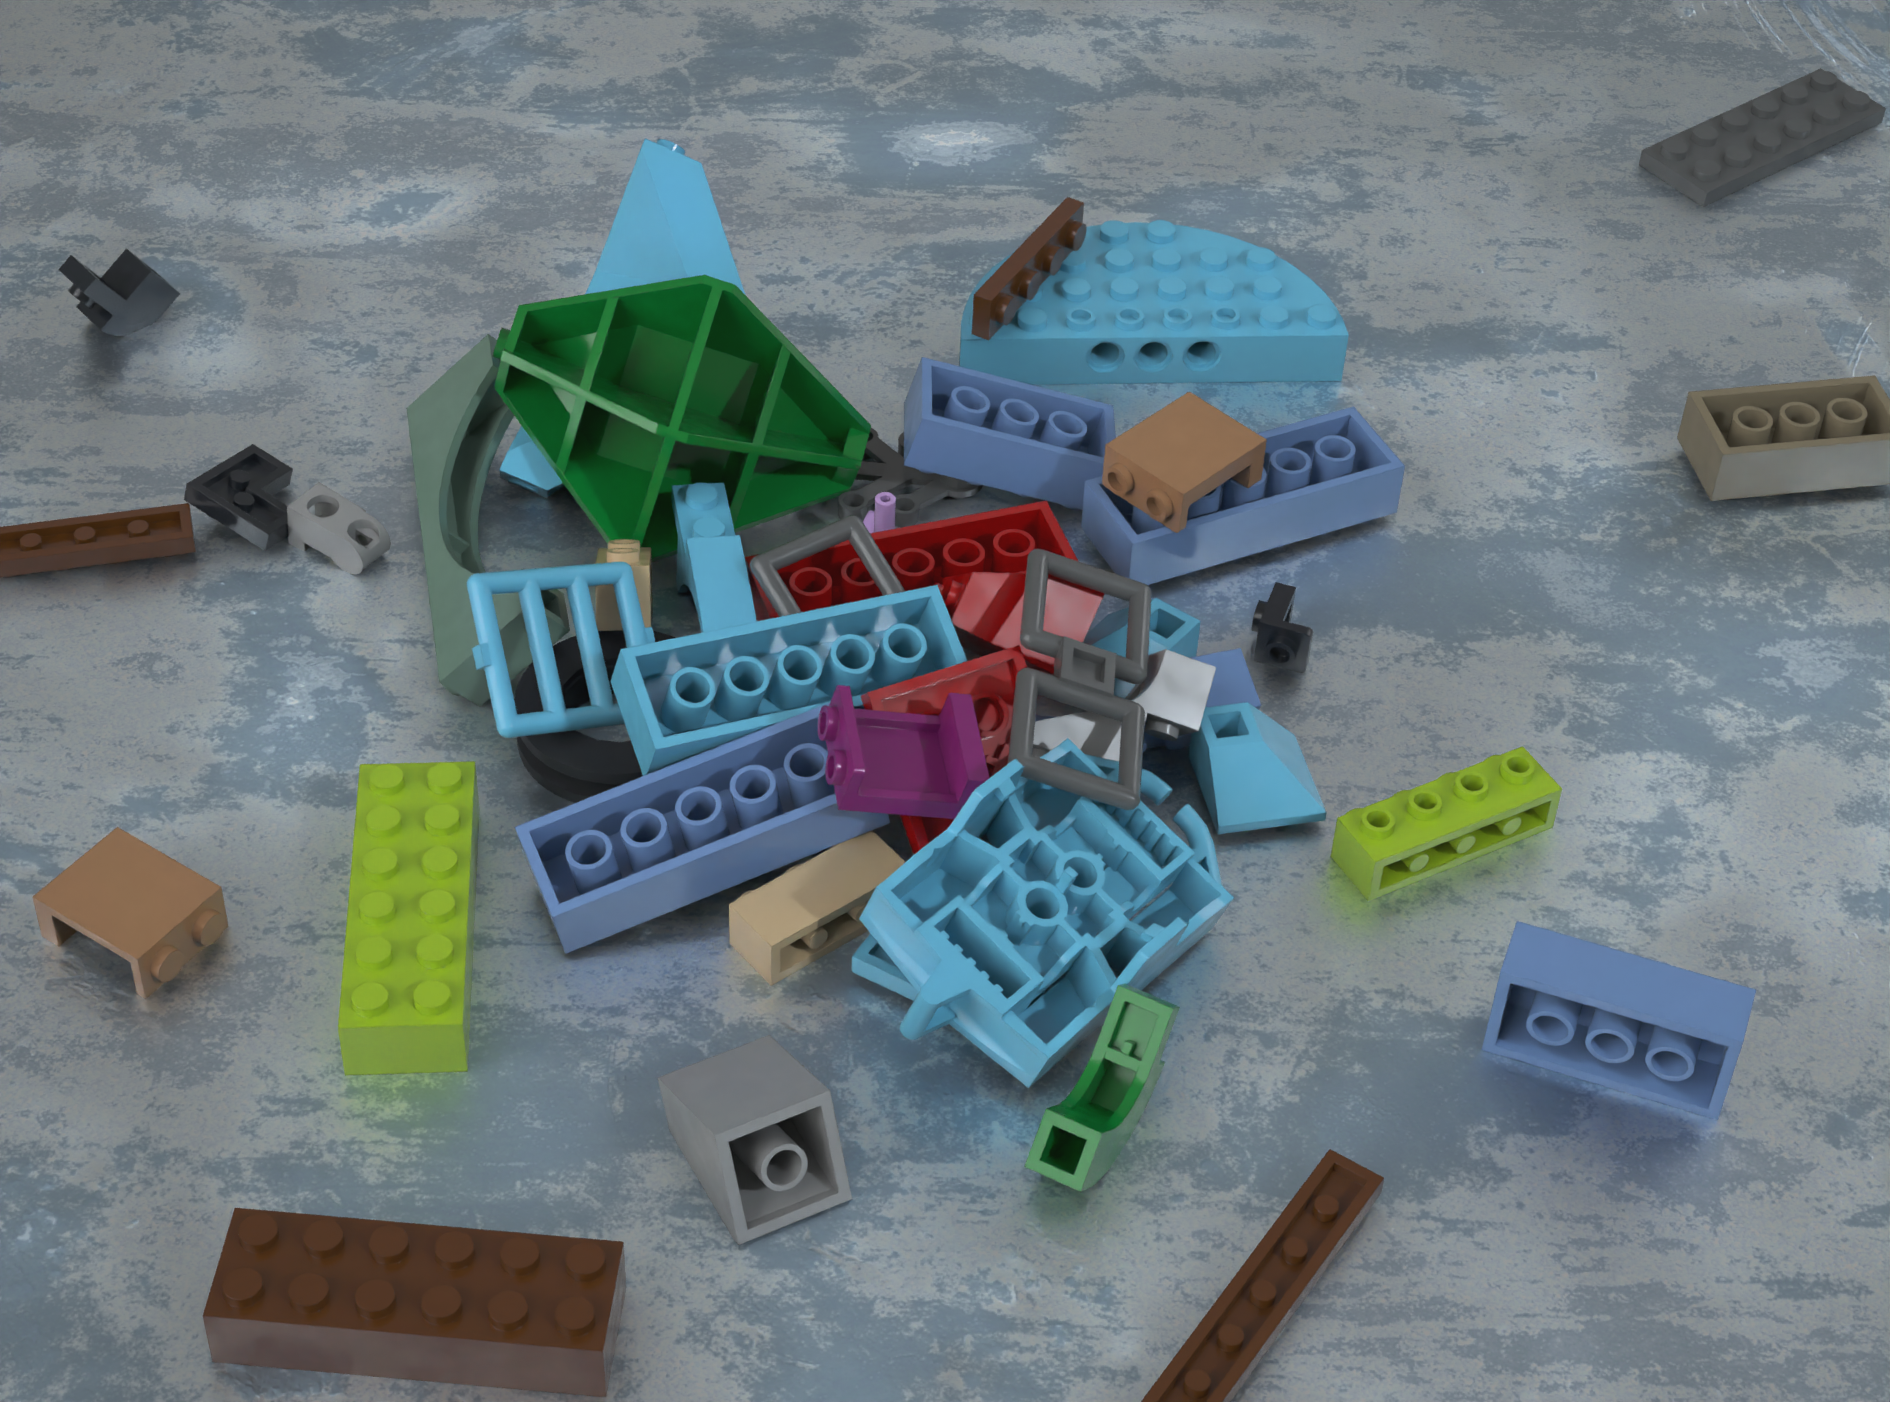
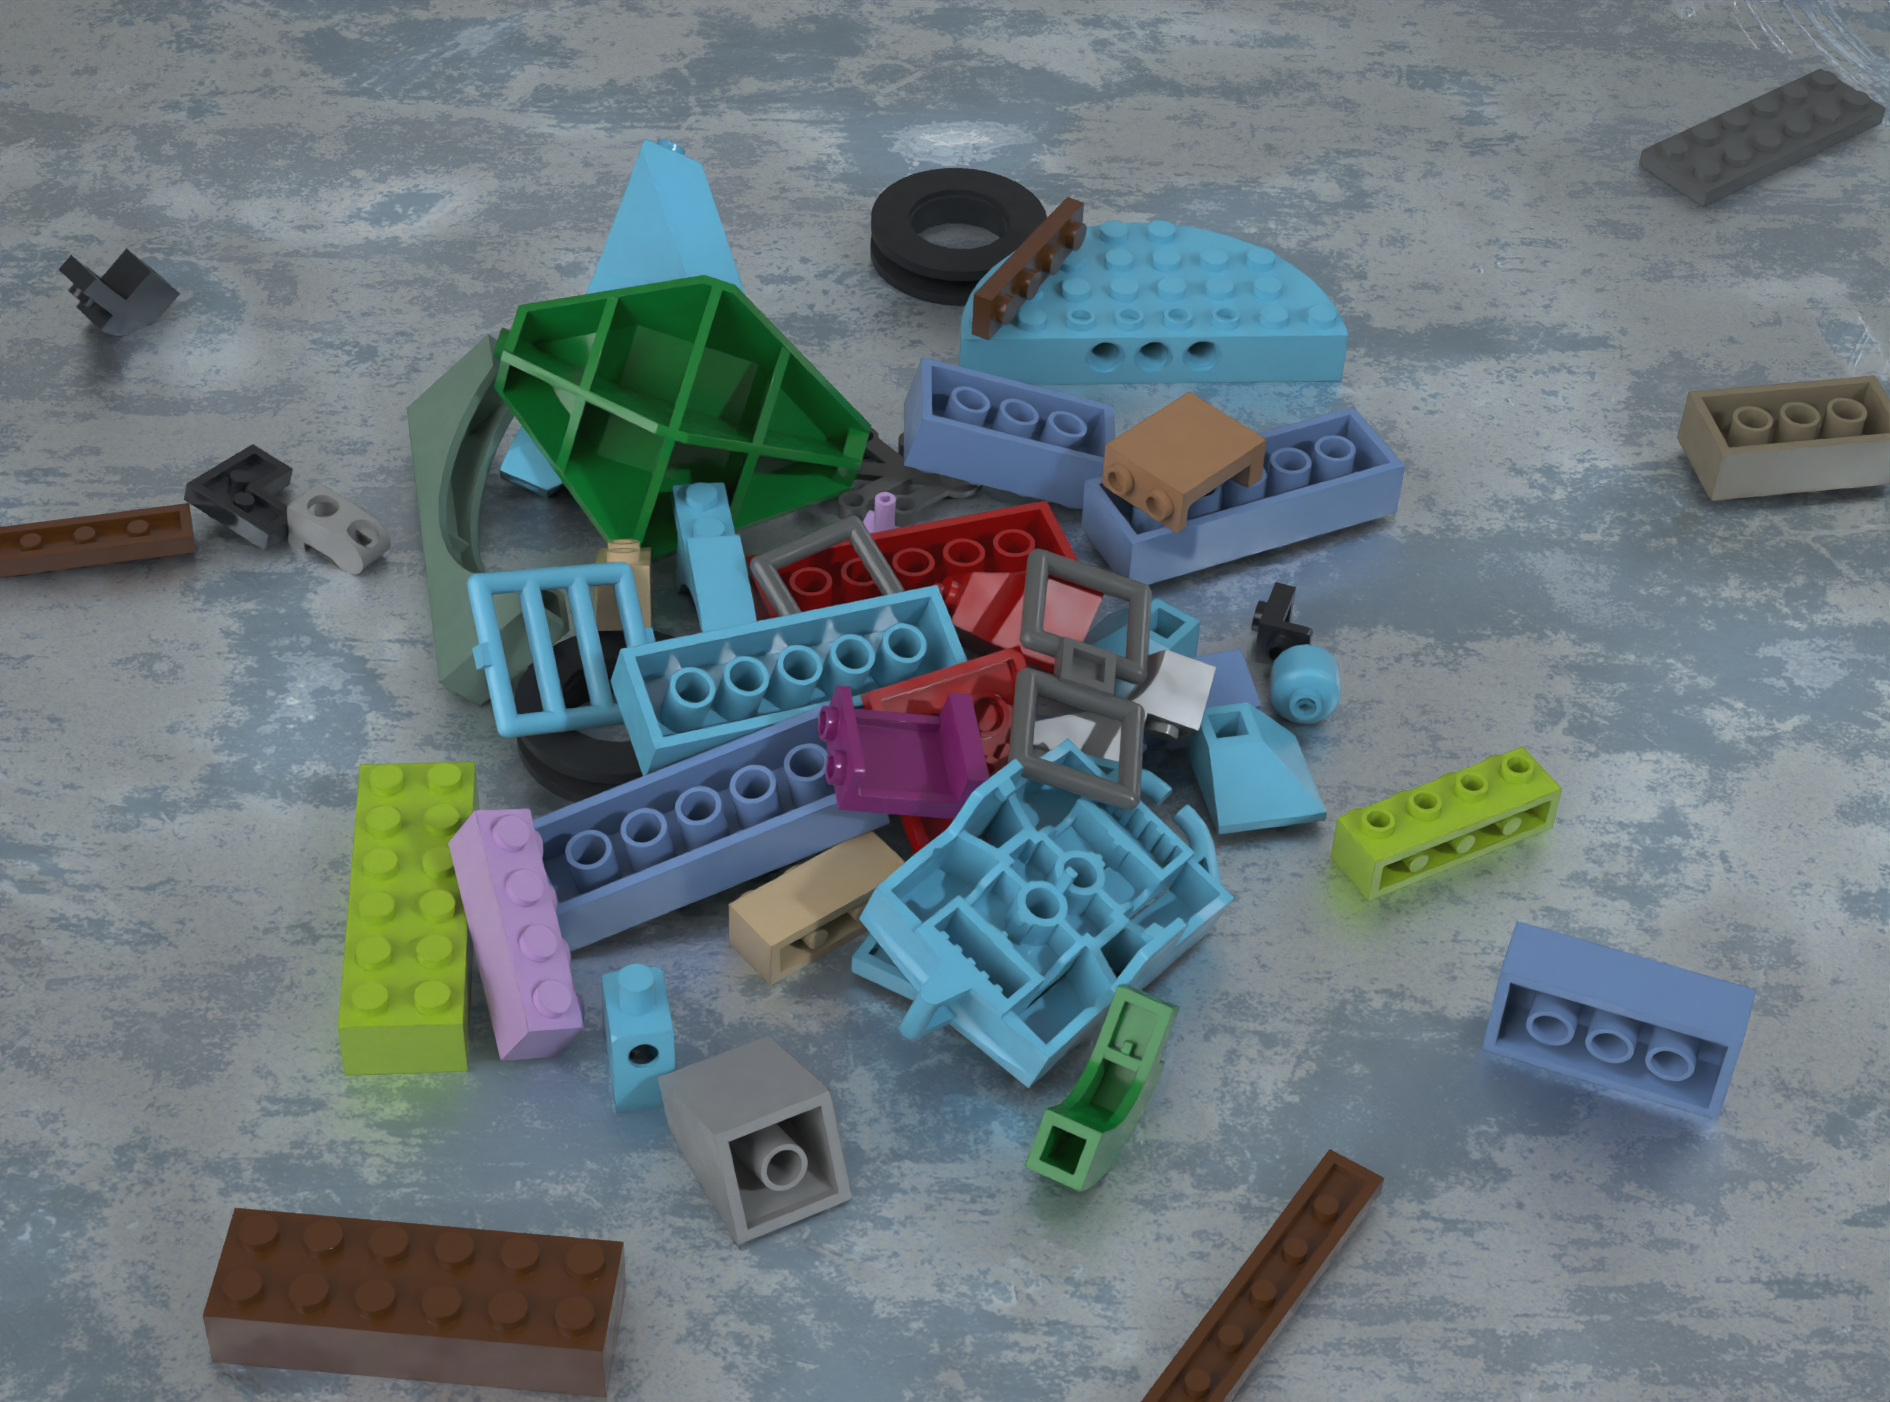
(134, 906): medium nougat panel -> none
(516, 934): none -> lavender brick
(634, 1015): none -> medium azure torso
(940, 198): none -> black tyre
(1305, 680): none -> medium azure head

